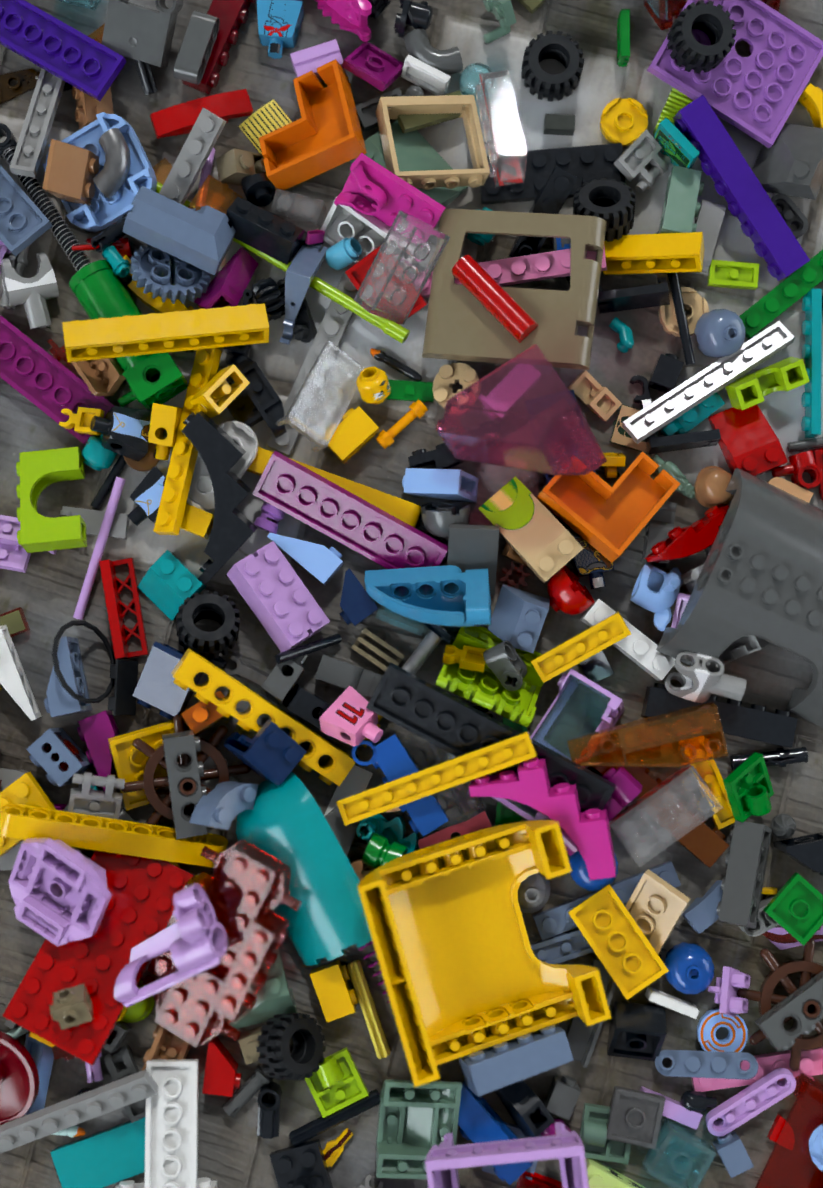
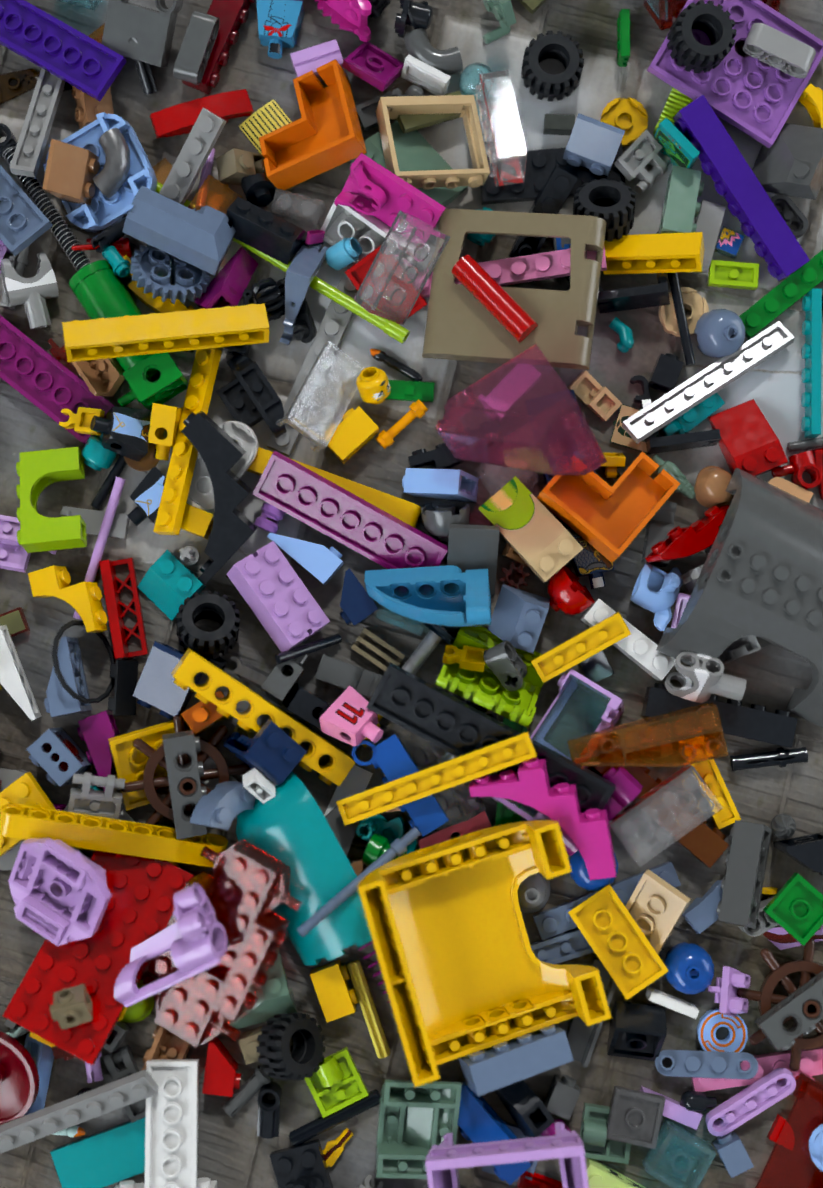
(83, 597): none -> yellow arch
(189, 555): none -> light grey axle
(218, 393): yellow brick -> none
(259, 785): none -> white piece
(397, 848): none -> sand blue bar
(448, 376): tan plate -> none
(593, 145): none -> sand blue slope
(729, 242): none -> tile
(749, 788): green plate -> none
(776, 377): lime arch -> none
(779, 50): none -> light grey beam

